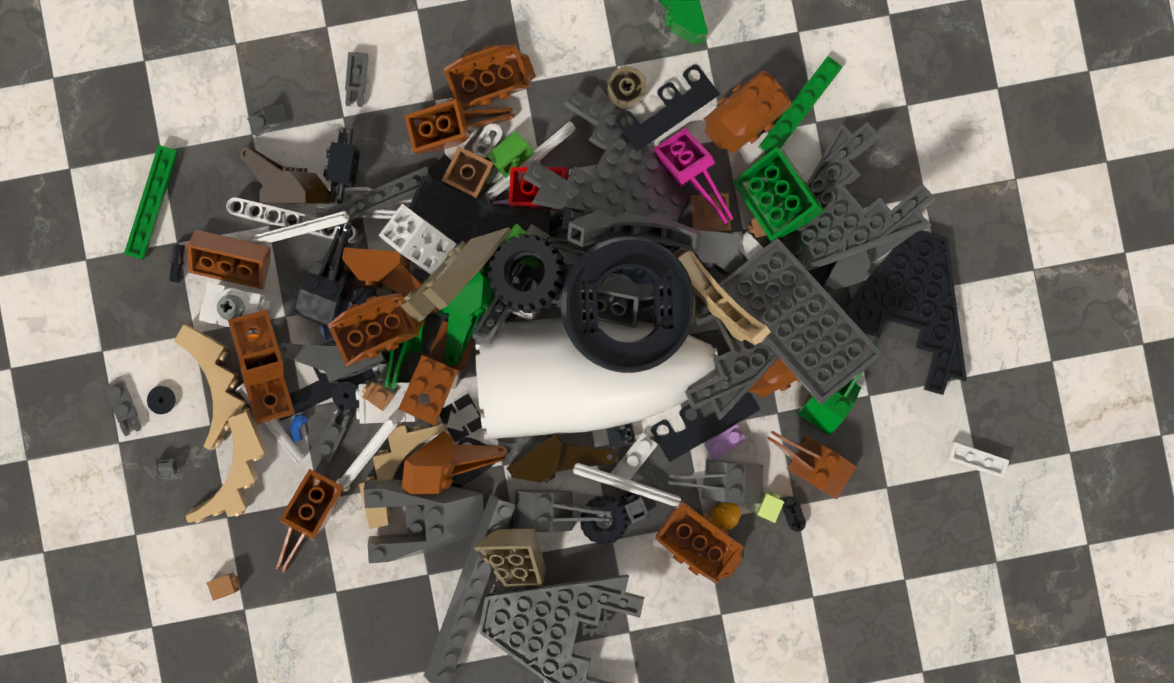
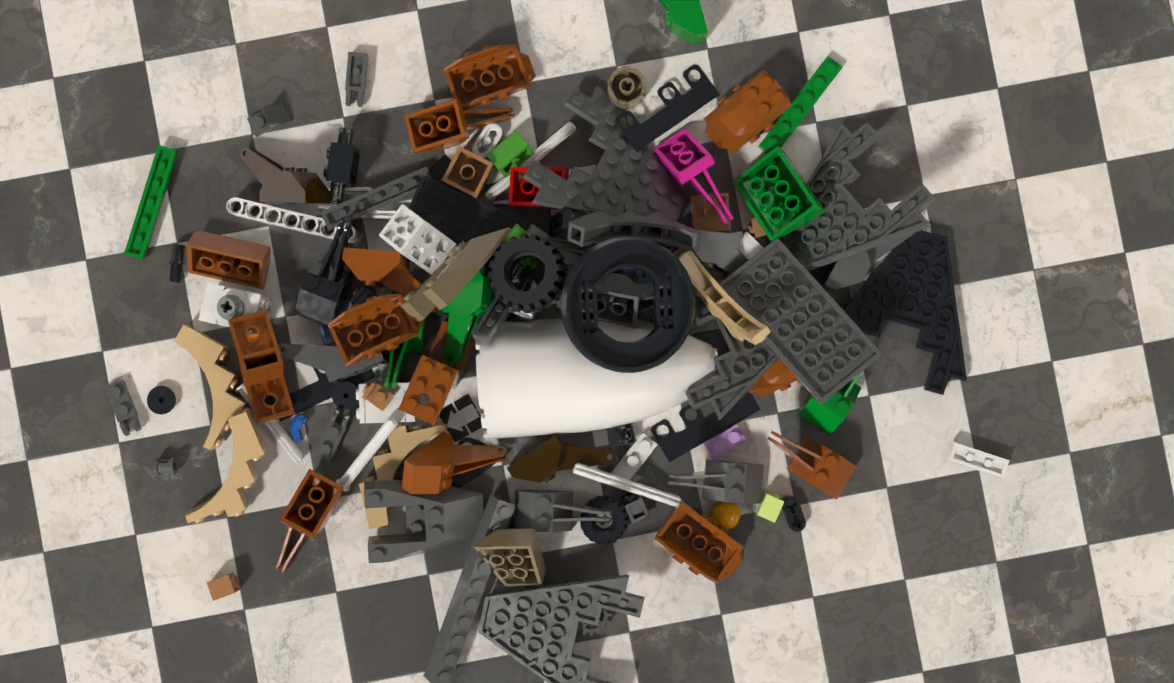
(301, 228): white axle -> none

